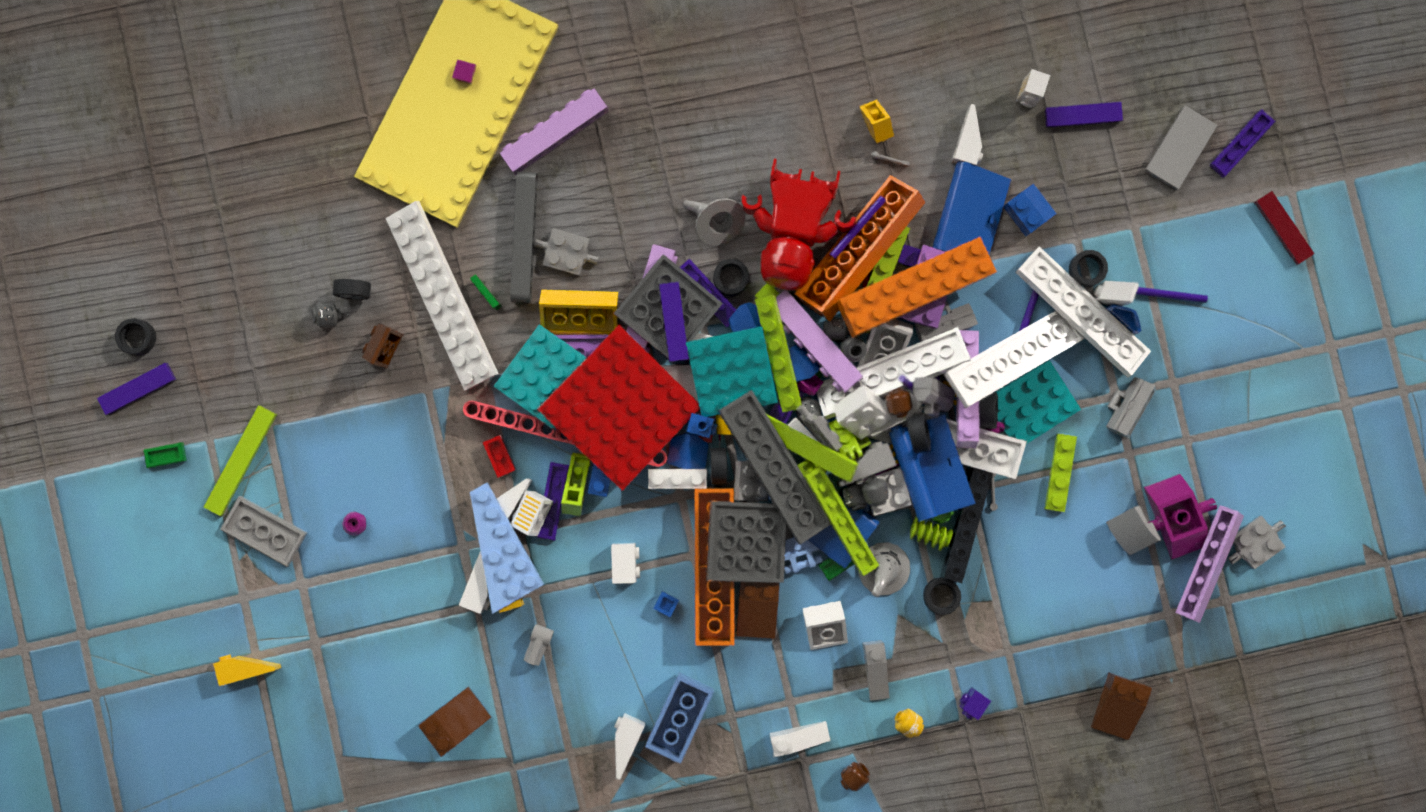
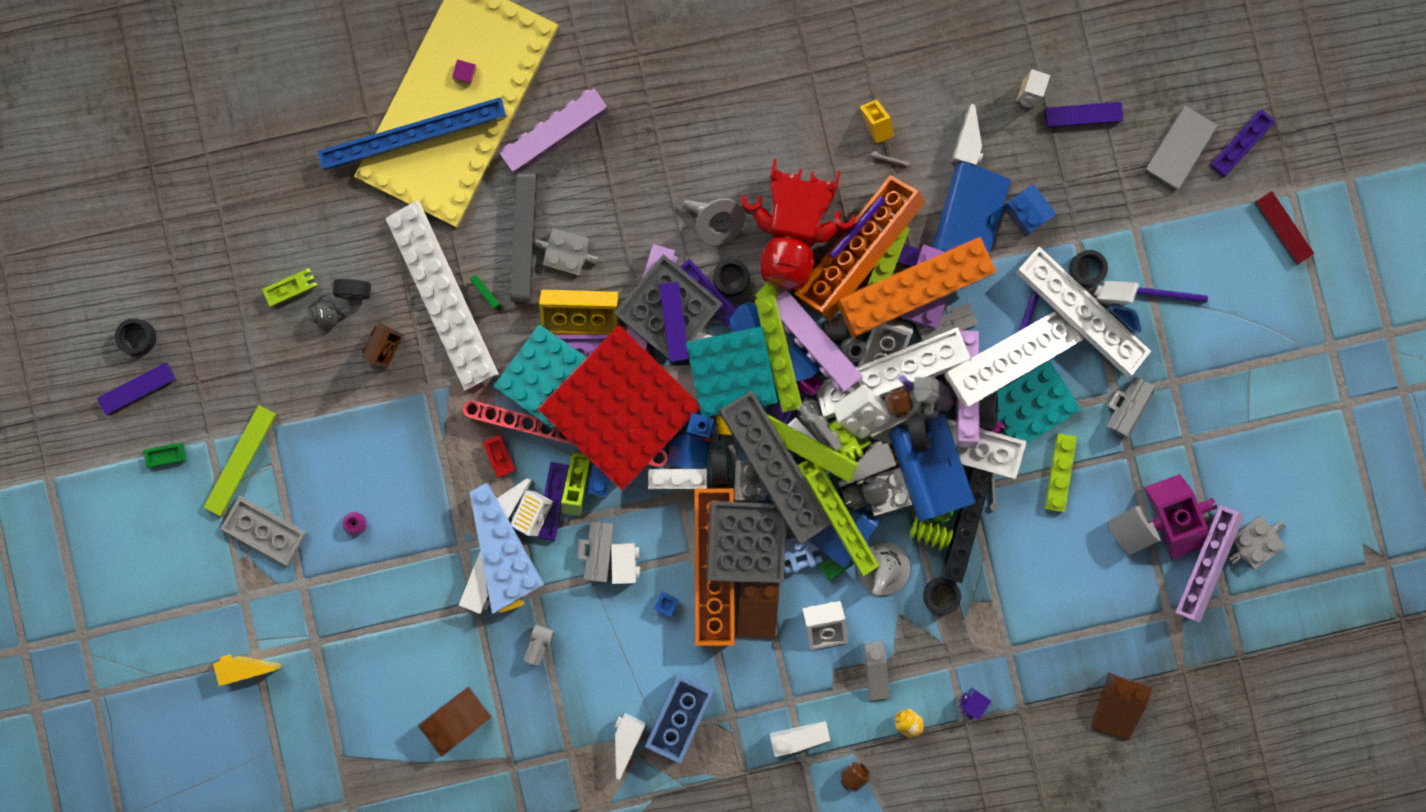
(289, 288): none -> lime hinge
(412, 134): none -> blue plate
(600, 551): none -> light grey piece

